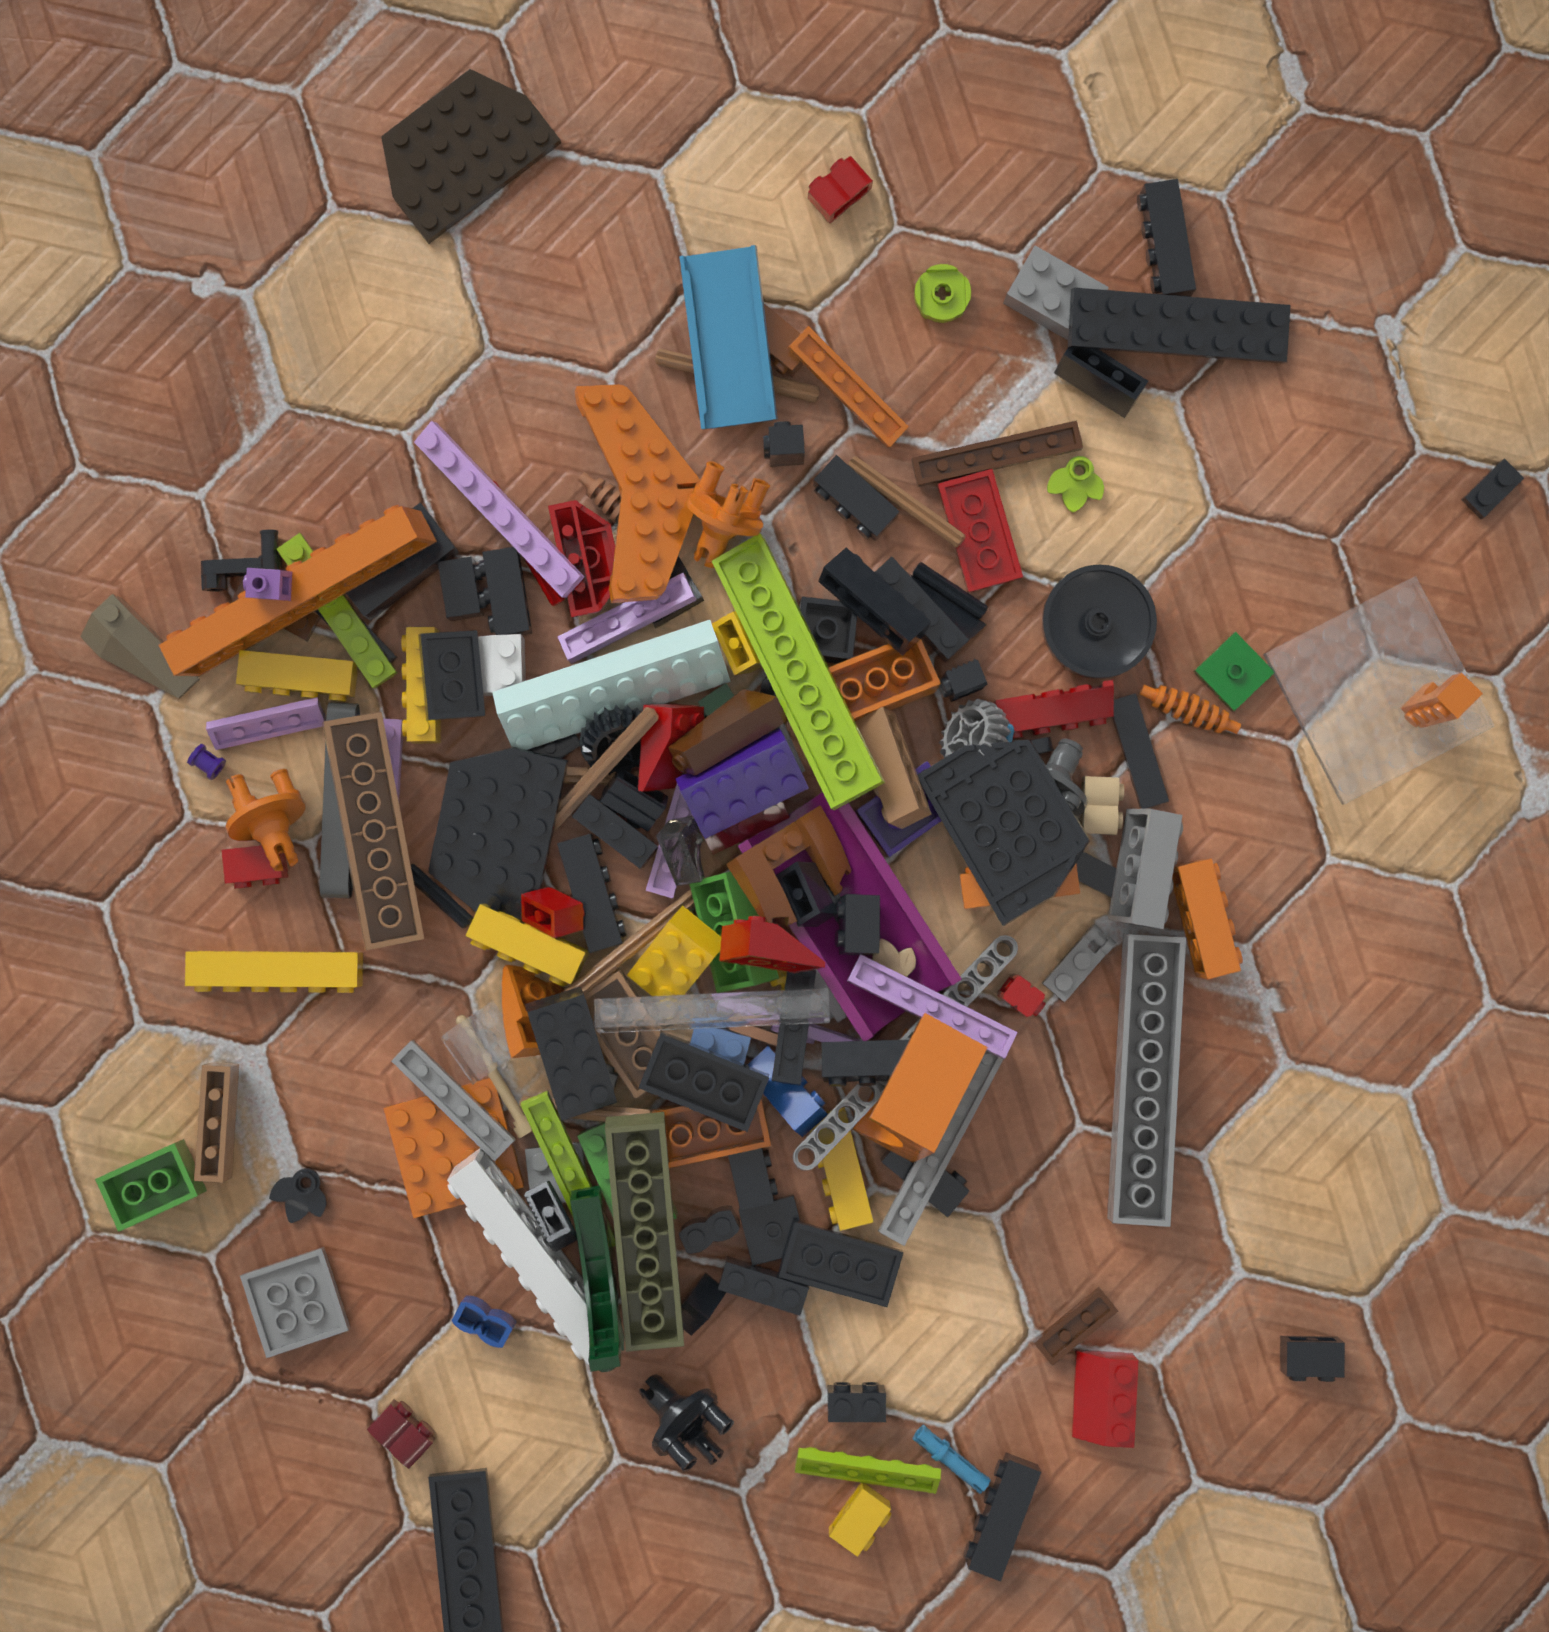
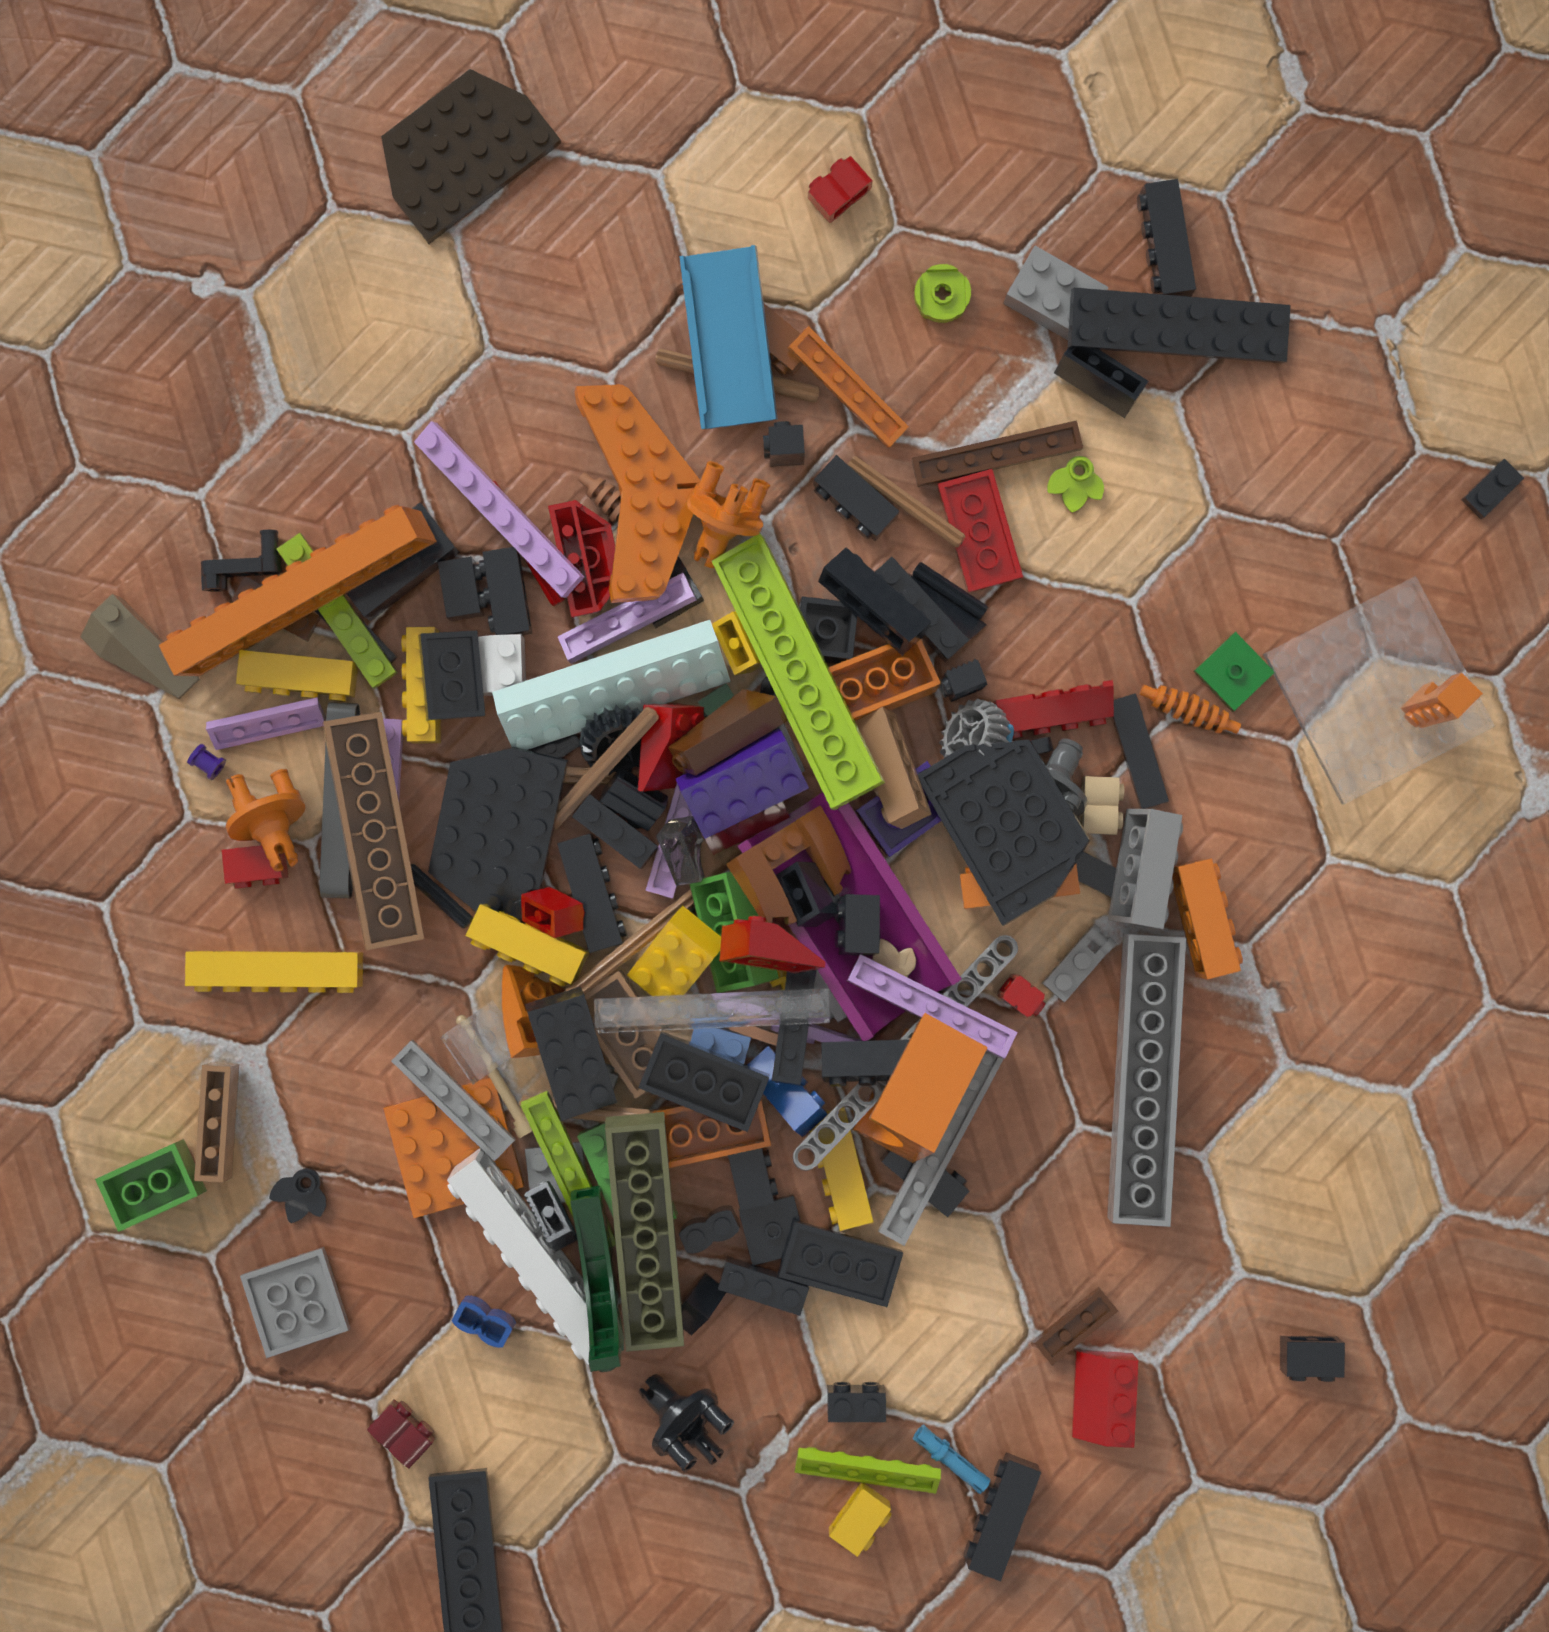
(268, 584): medium lavender brick -> none
(1099, 621): black dish -> none

